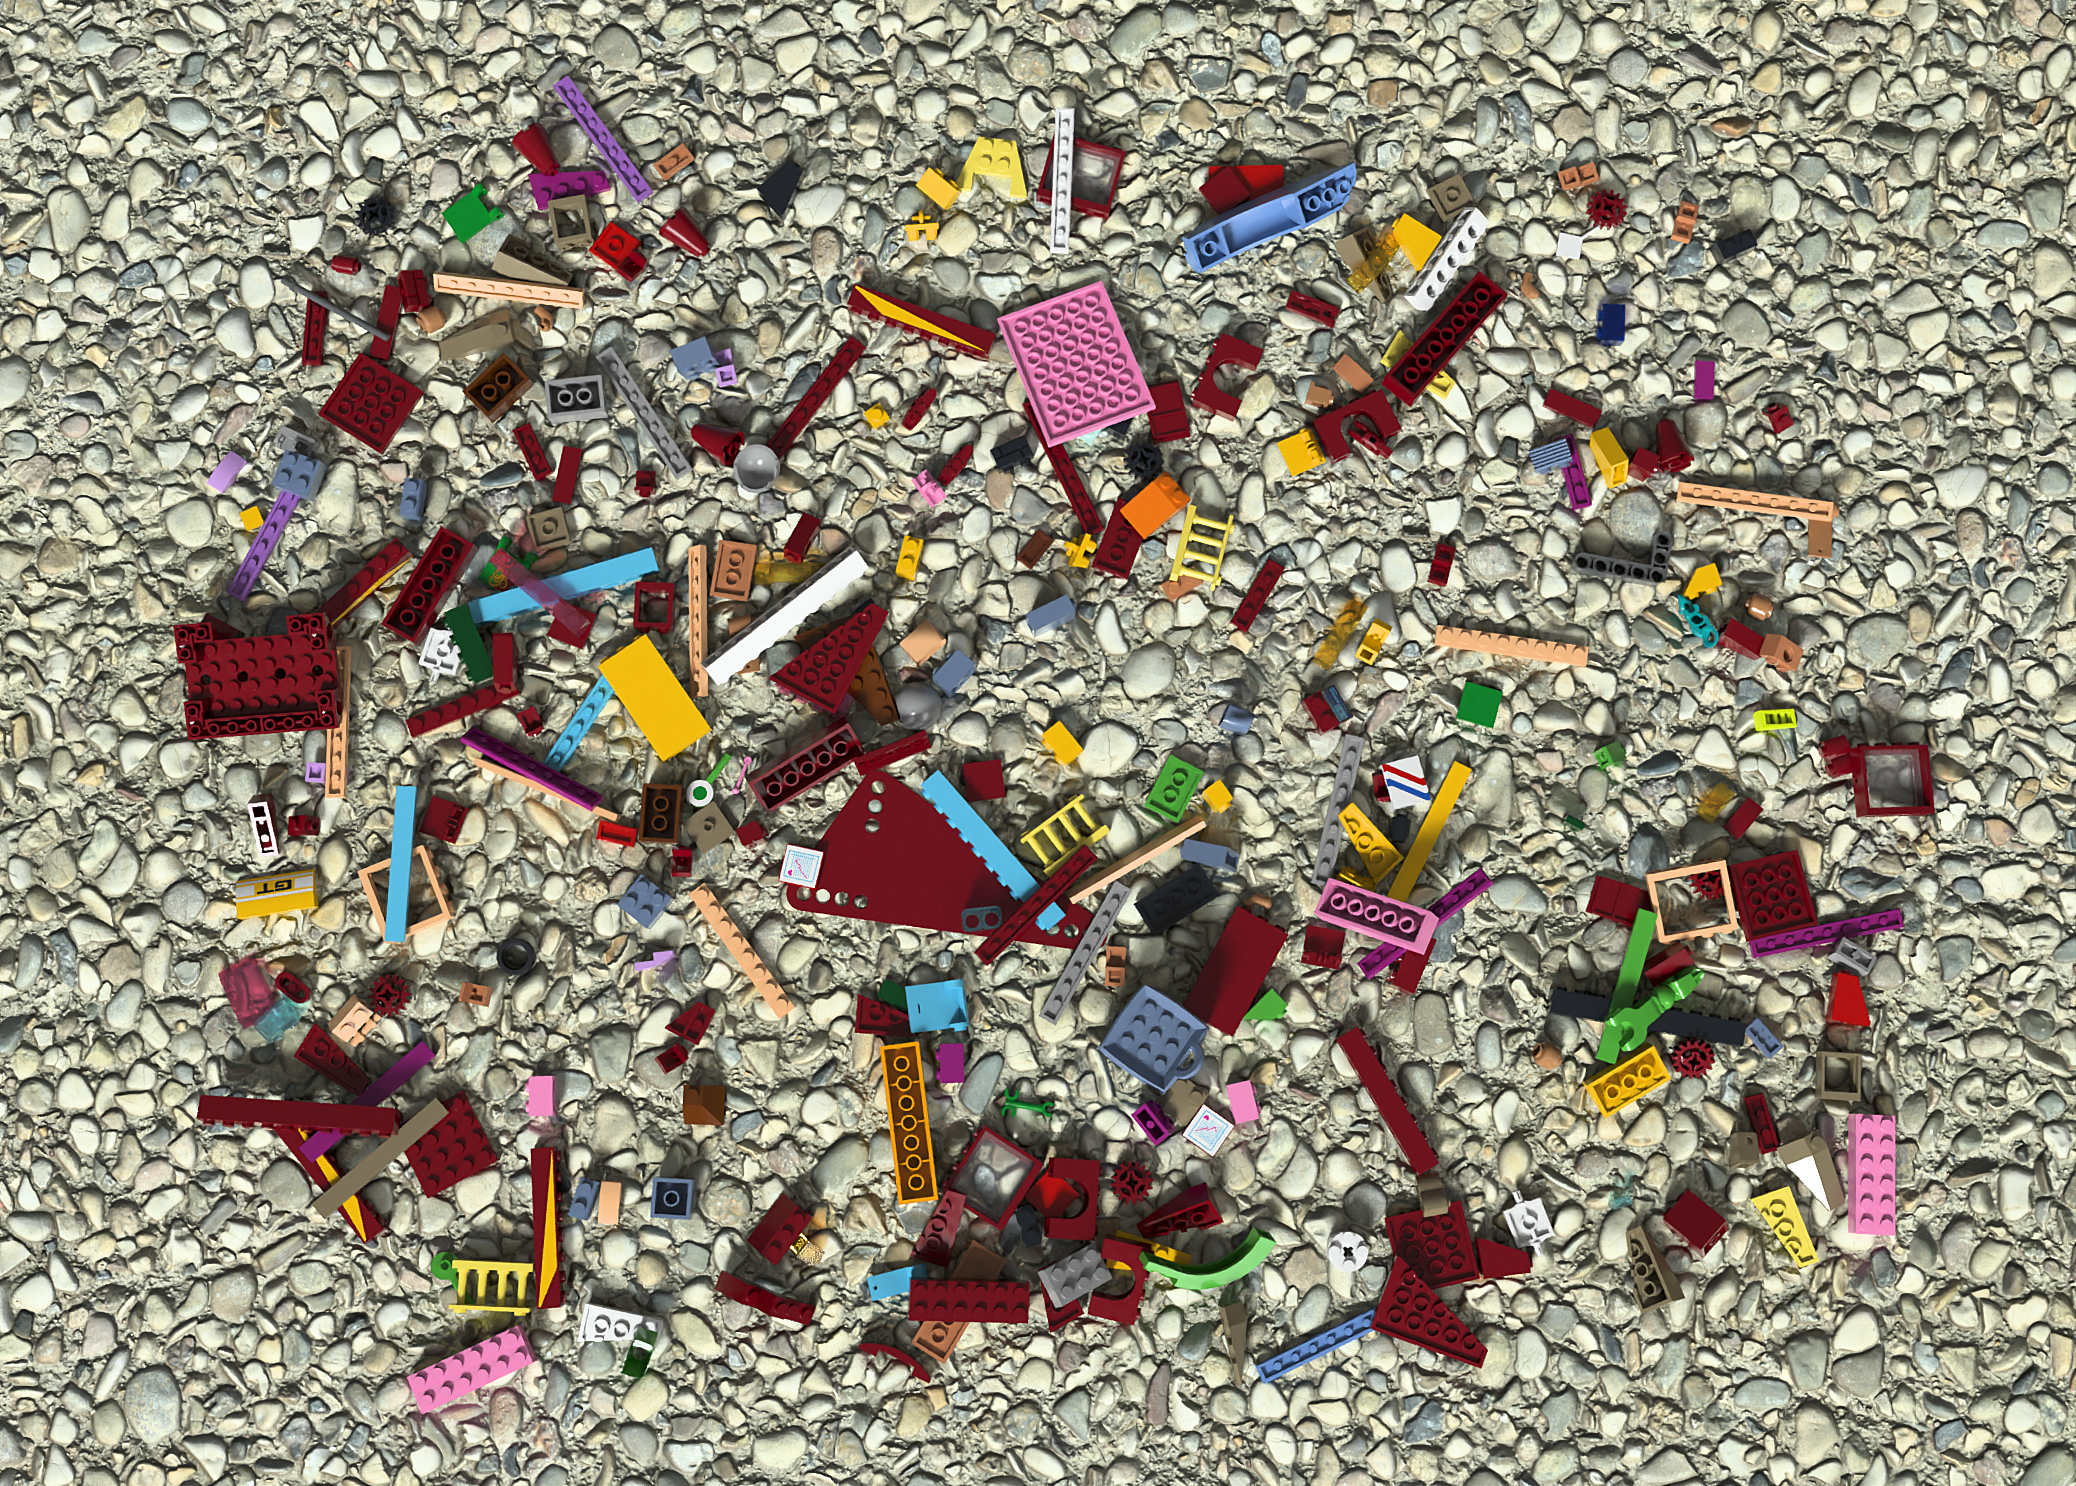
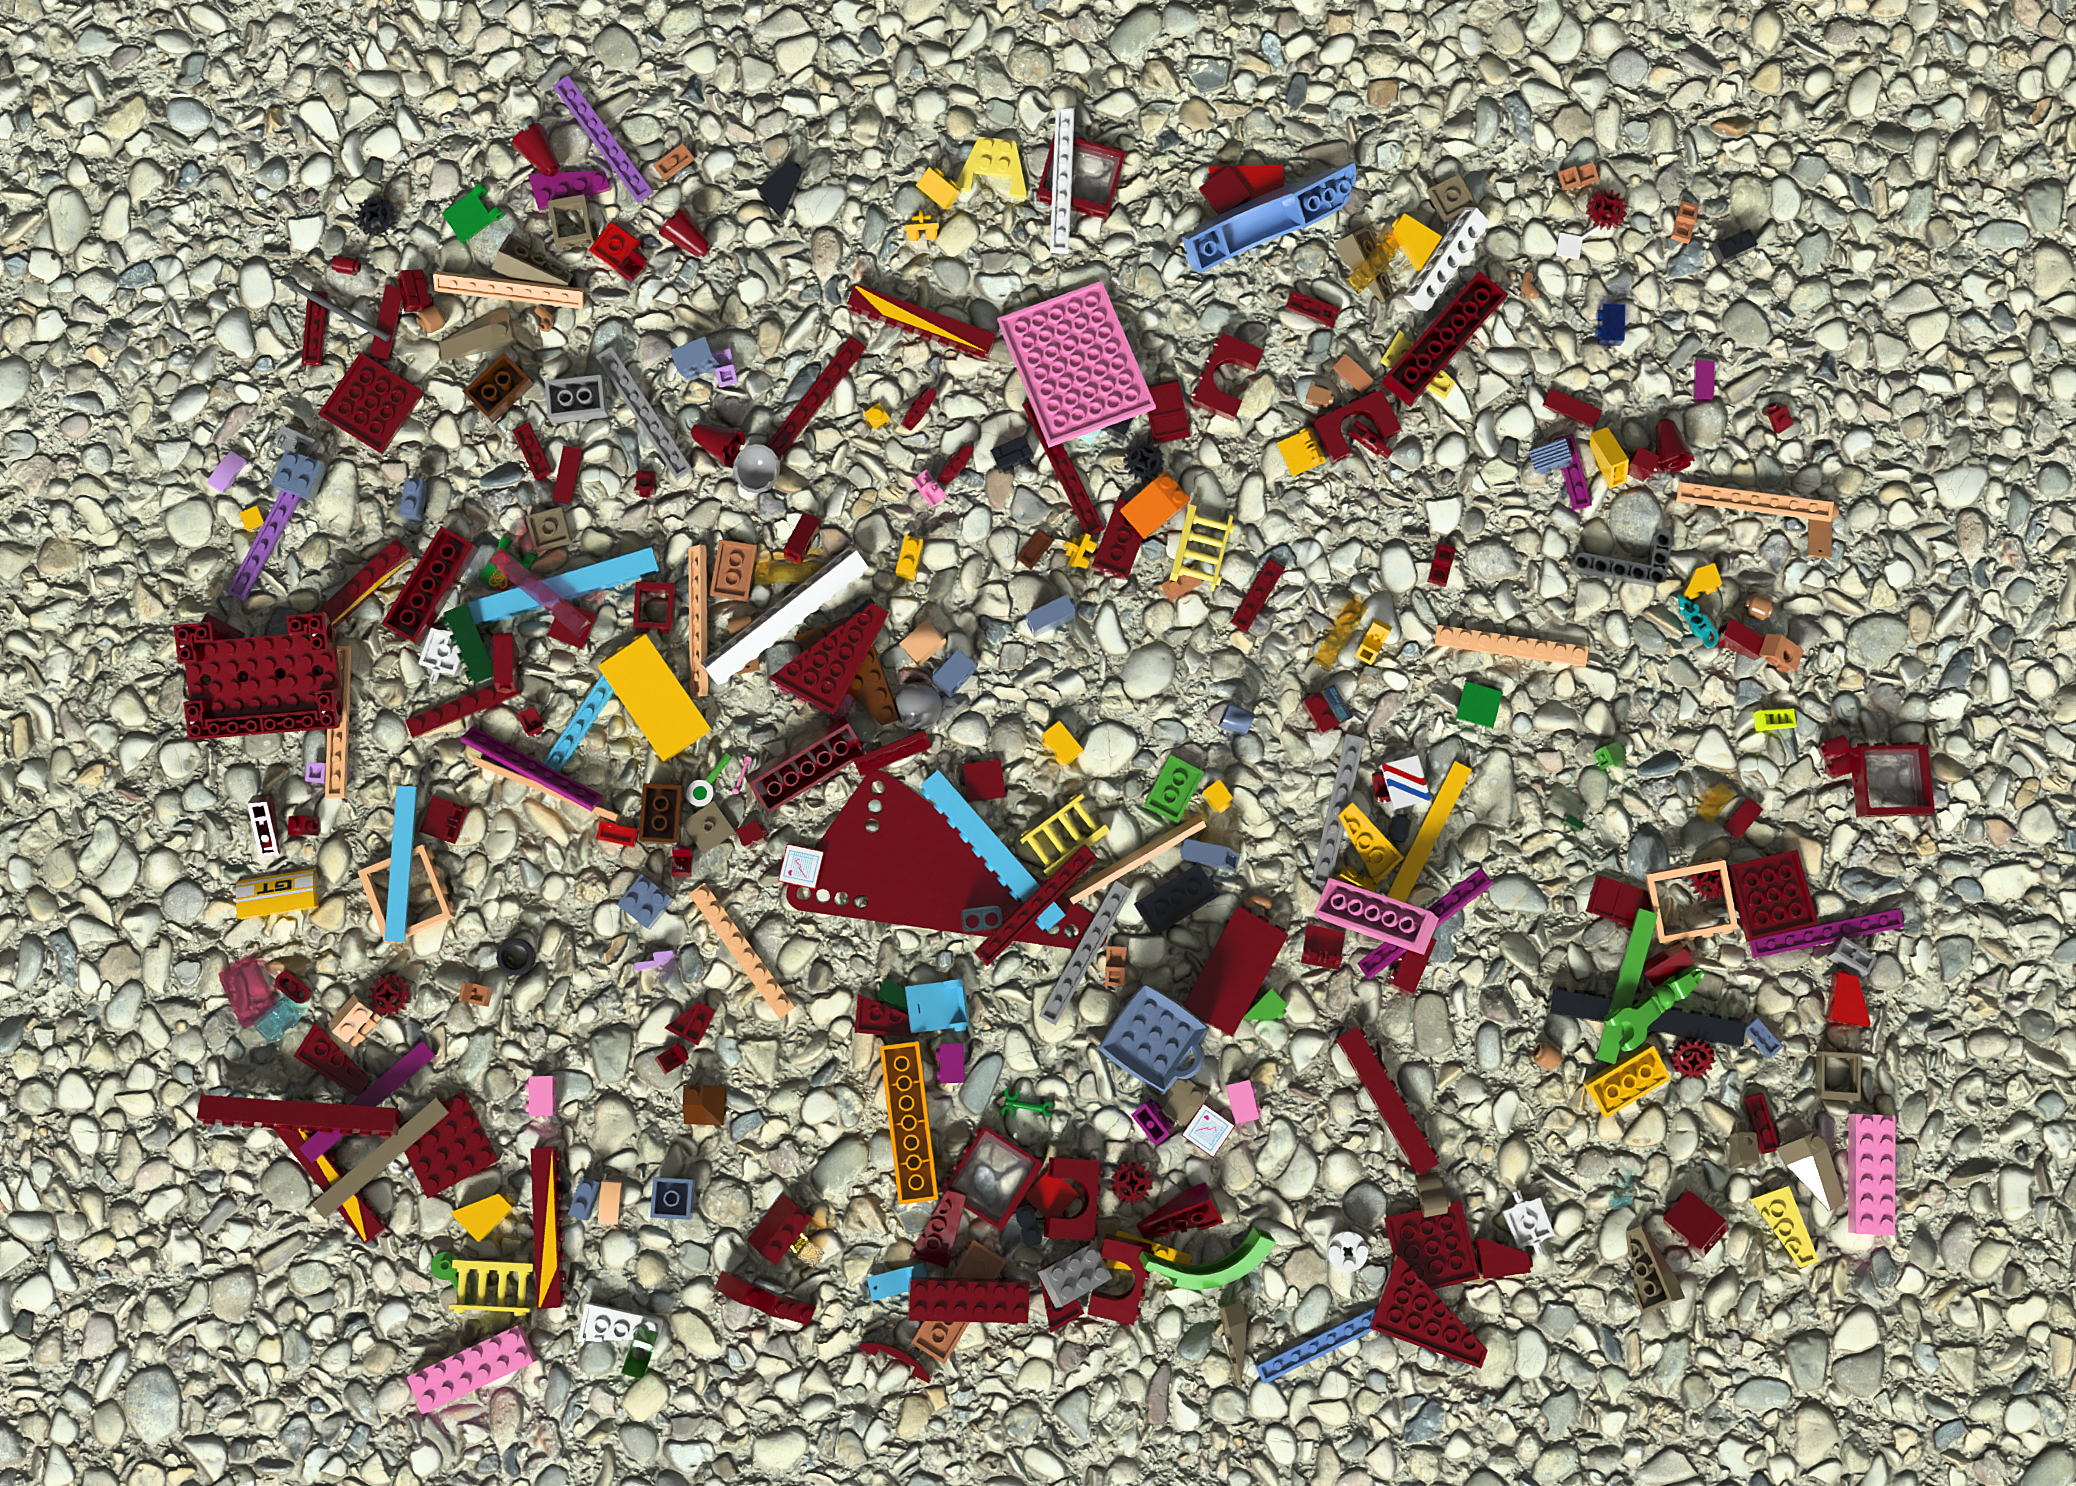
(484, 1215): none -> yellow slope

